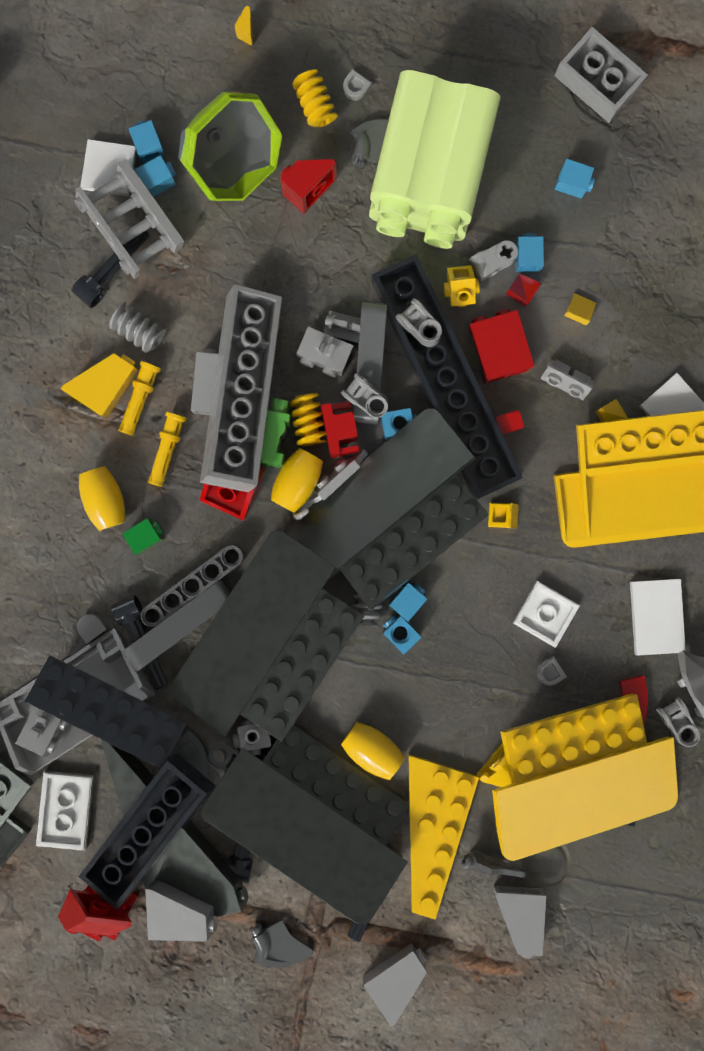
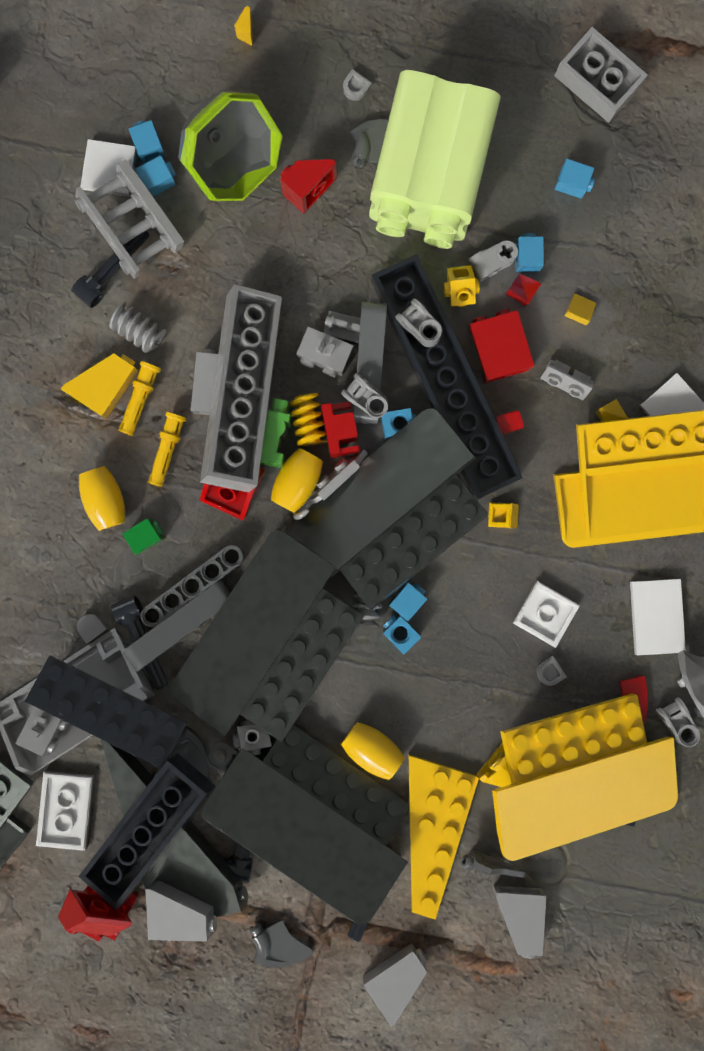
(313, 100): yellow piece -> none

